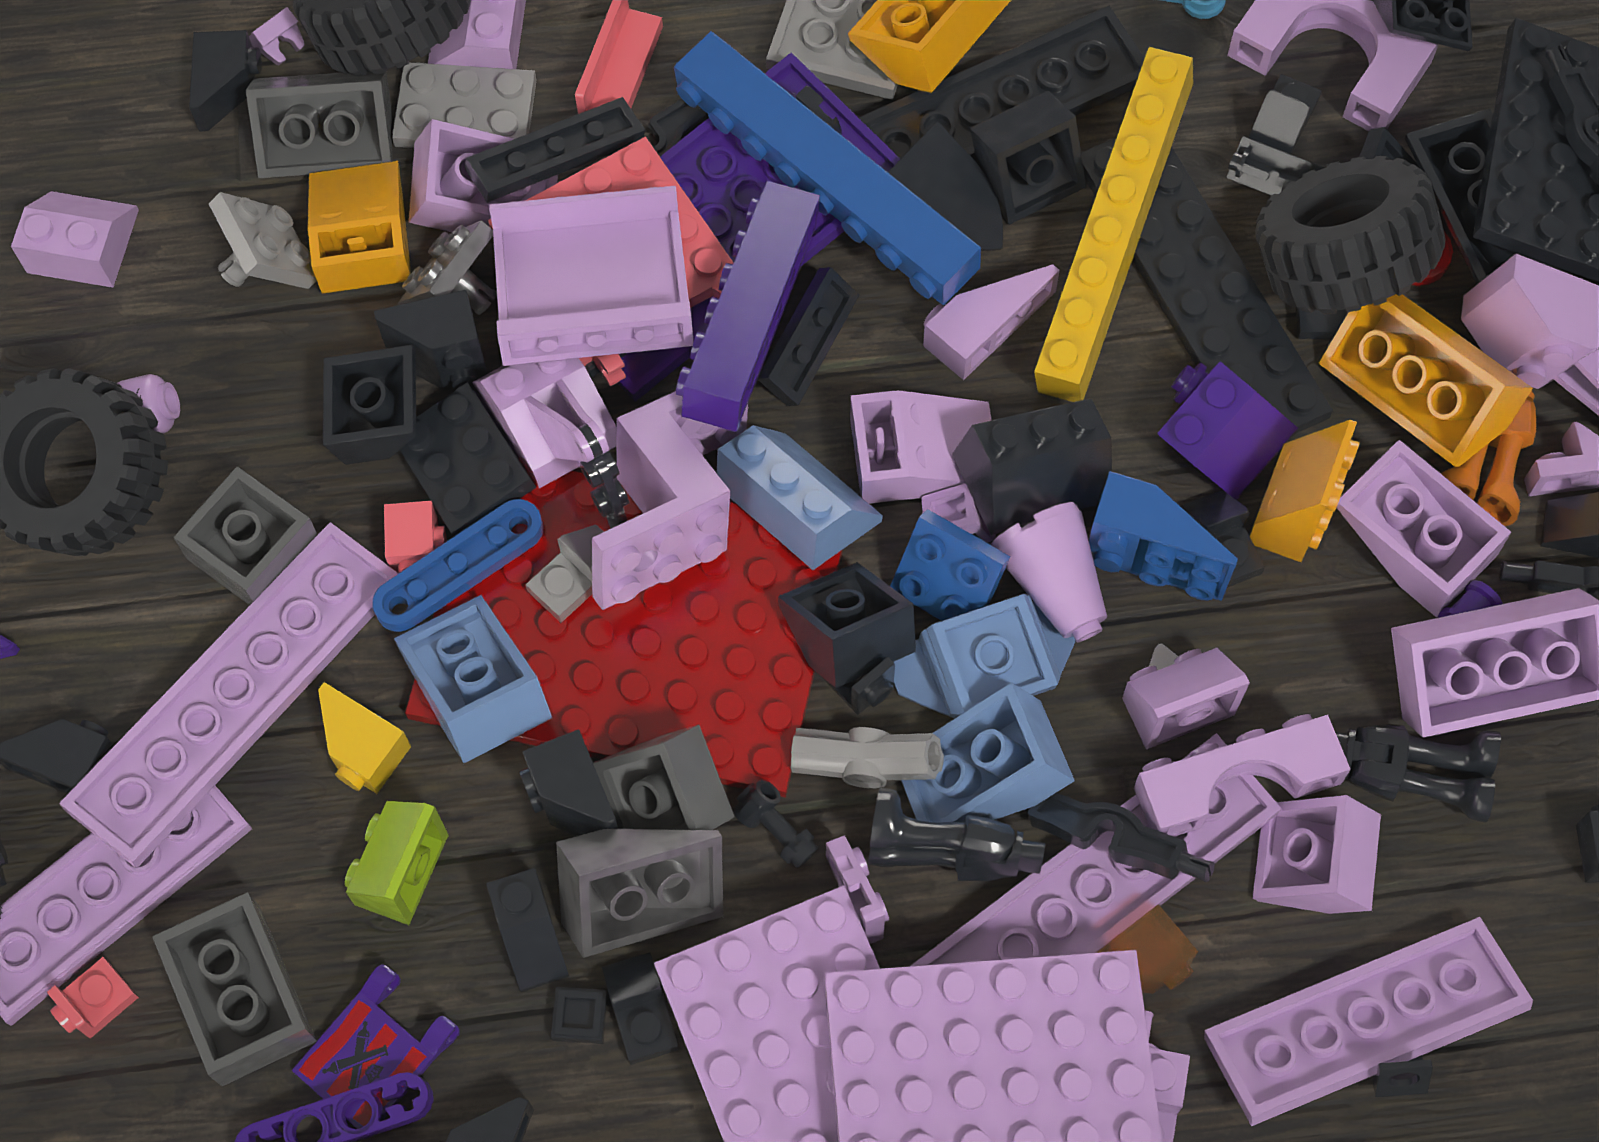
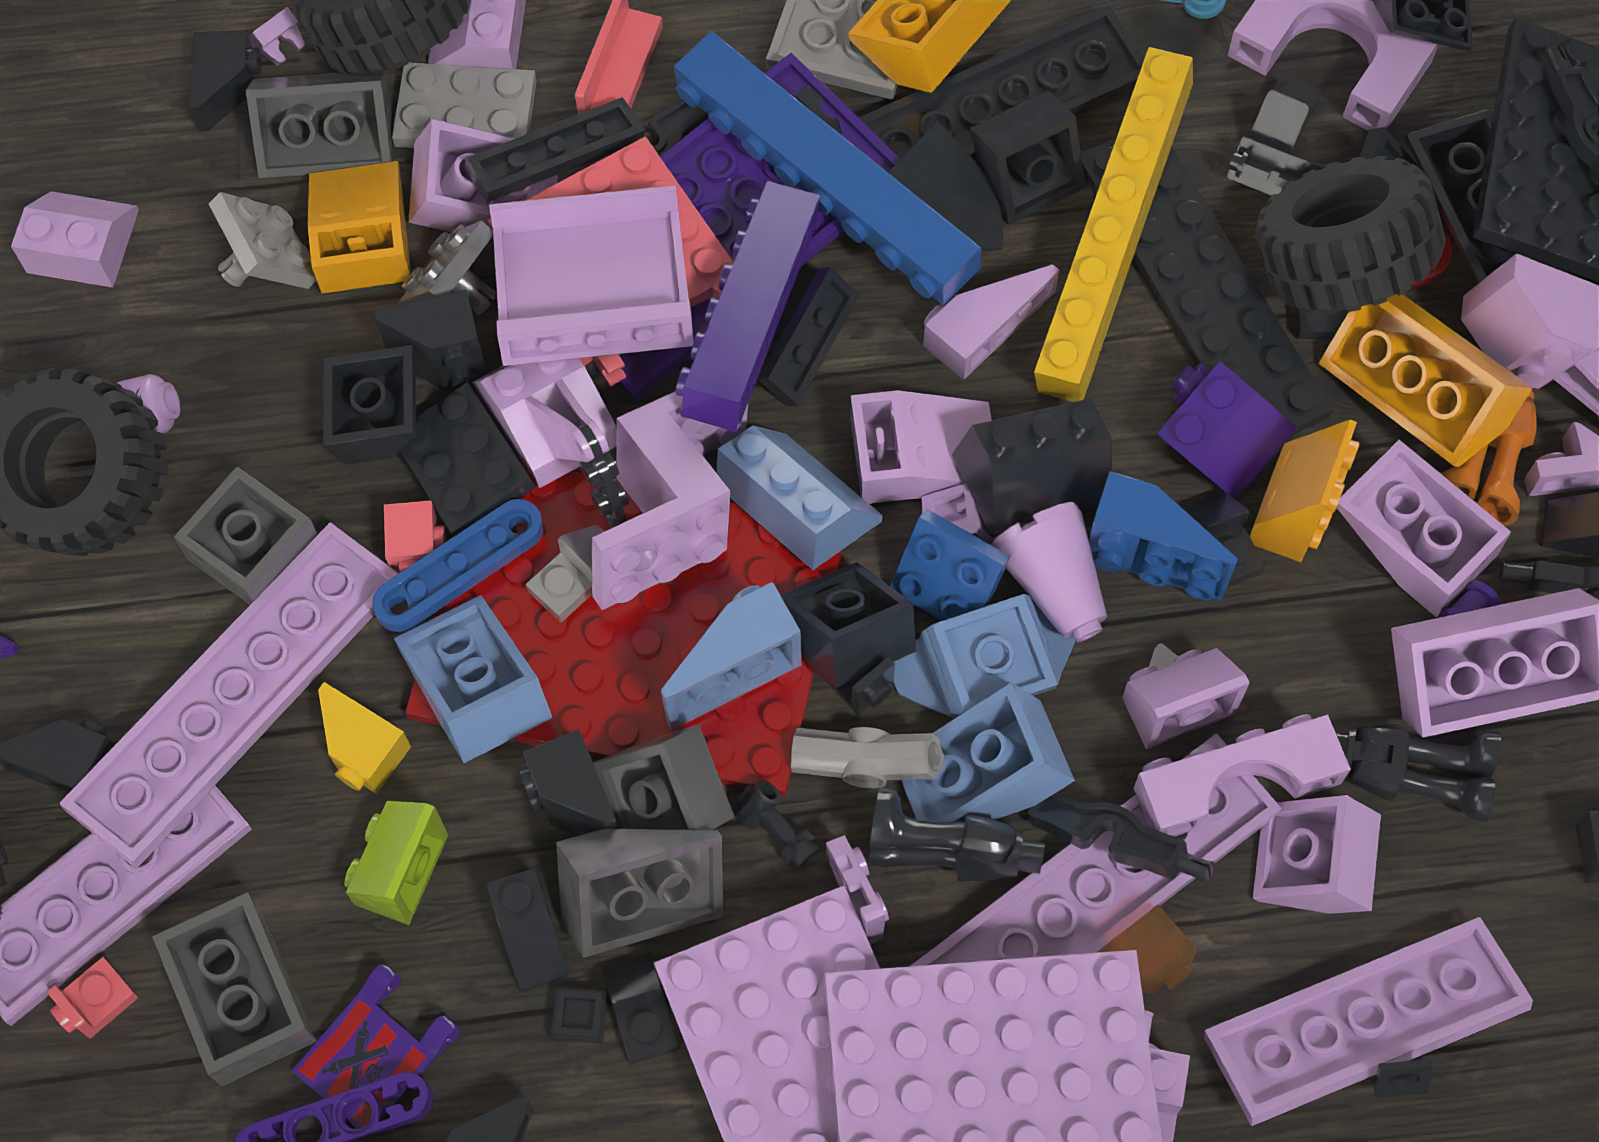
(739, 652): none -> medium blue slope

